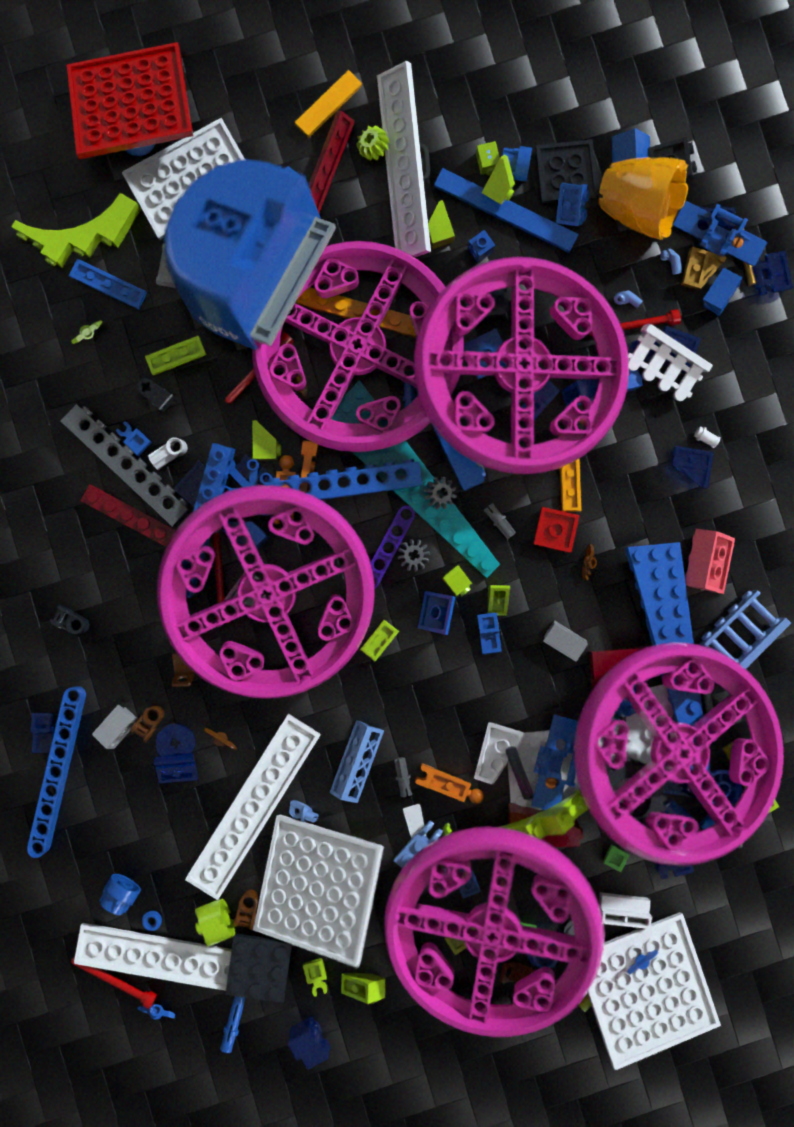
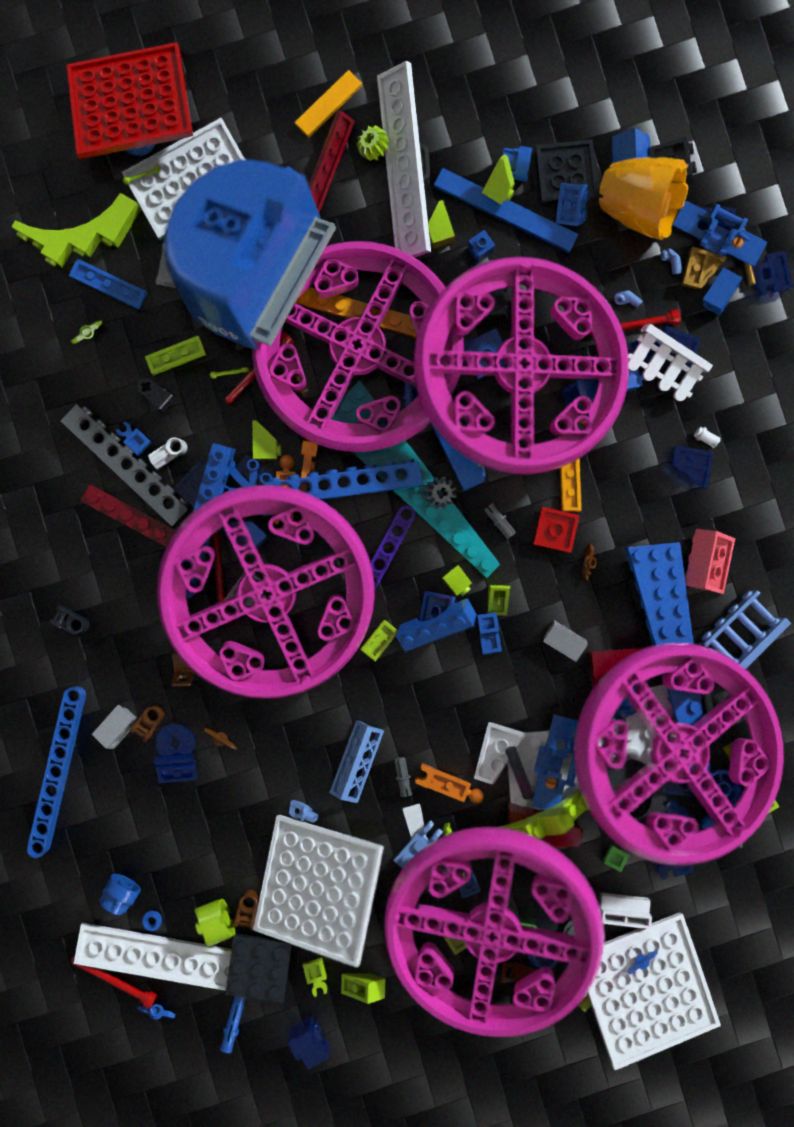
(43, 732): clear blue slope -> none
(157, 169): none -> lime hinge
(213, 374): none -> lime hinge
(252, 806): white plate -> none
(416, 561): dark grey gear -> none
(454, 619): none -> blue arch
(487, 157): lime brick -> none
(543, 398): blue slope -> none

